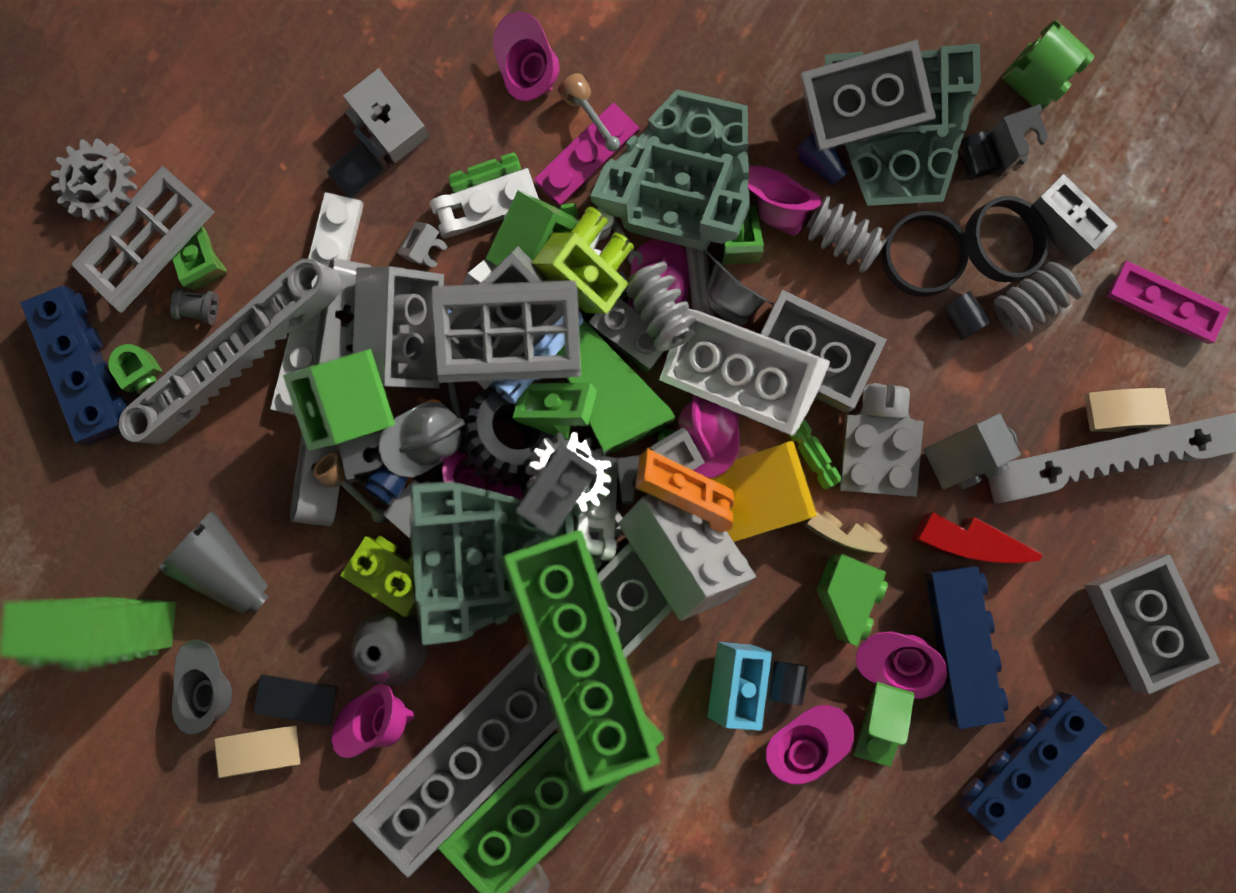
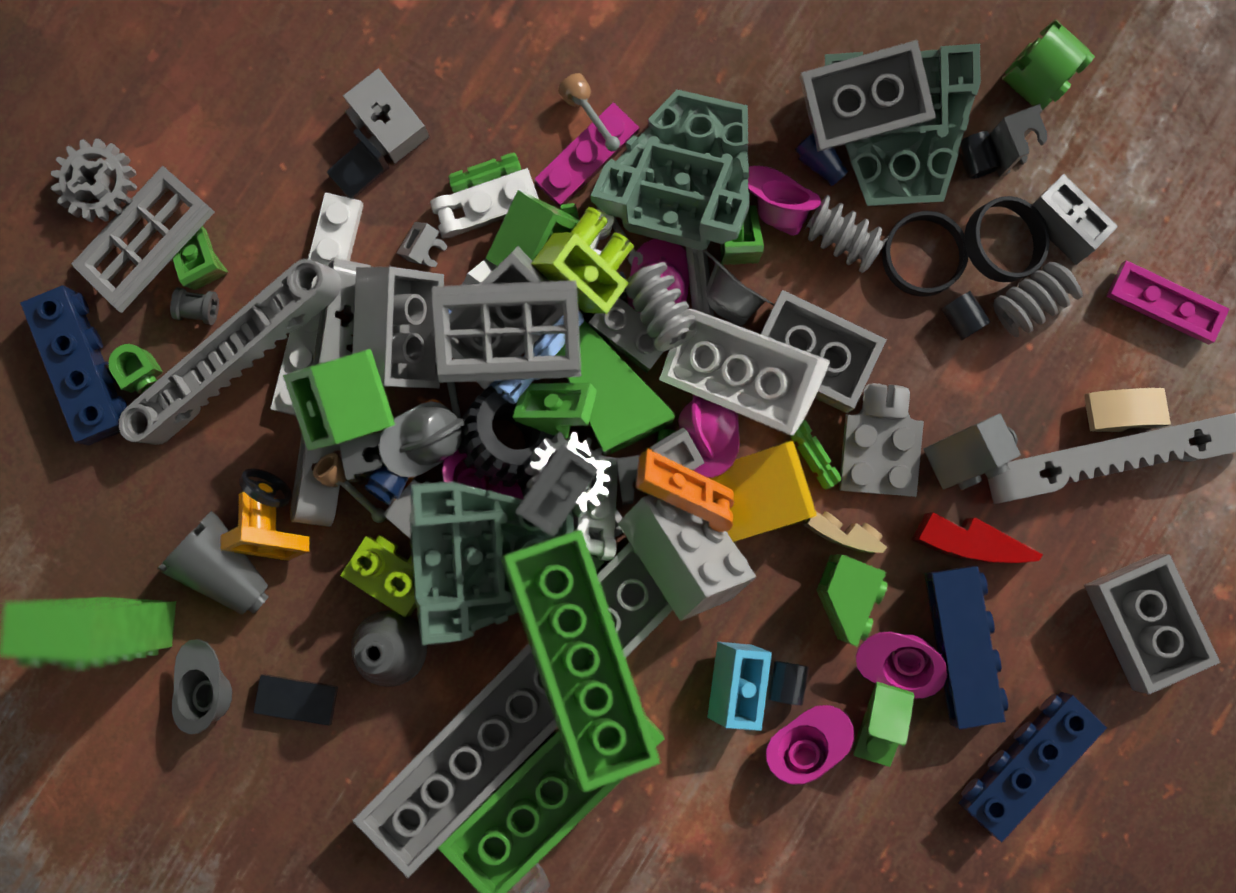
(257, 520): none -> light orange piece
(257, 751): tan slope -> none
(370, 722): dark pink piece -> none
(525, 56): dark pink piece -> none

